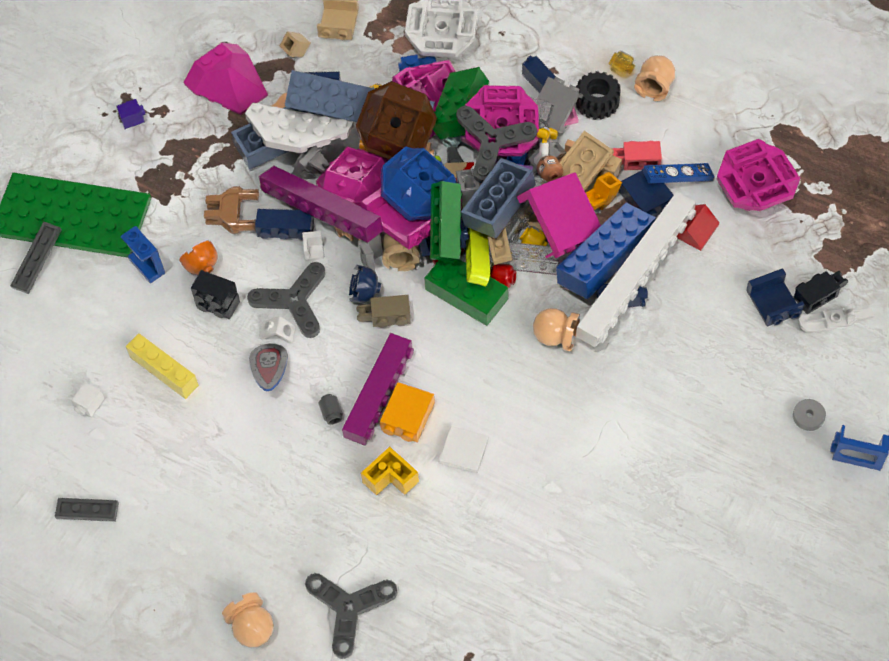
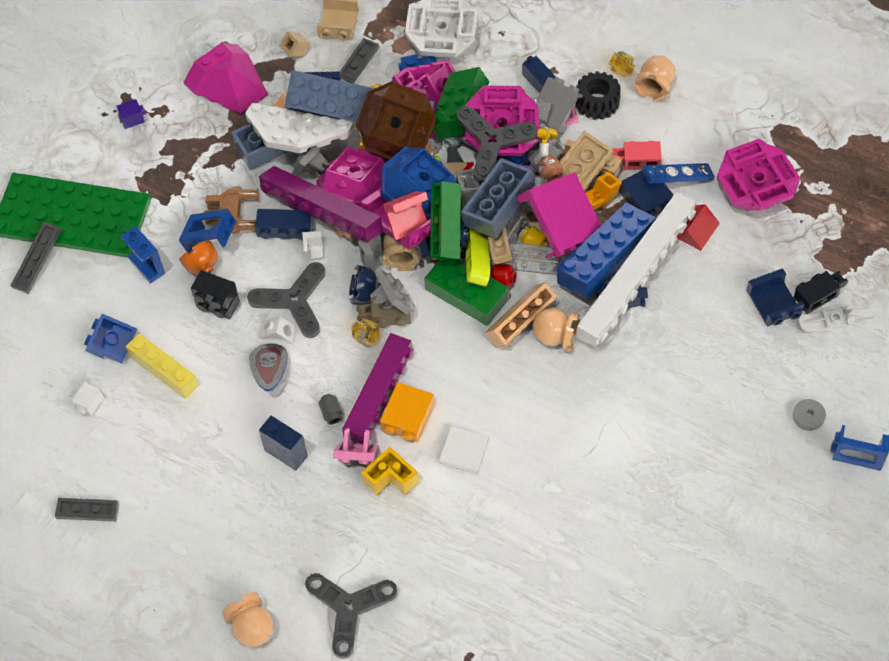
(109, 338): none -> blue plate
(194, 229): none -> blue panel
(283, 442): none -> dark blue brick
(349, 451): none -> bright pink plate
(358, 60): none -> dark grey tile
(365, 331): none -> clear yellow head
(391, 293): none -> light grey plate
(406, 213): none -> coral bracket
(520, 315): none -> light nougat brick

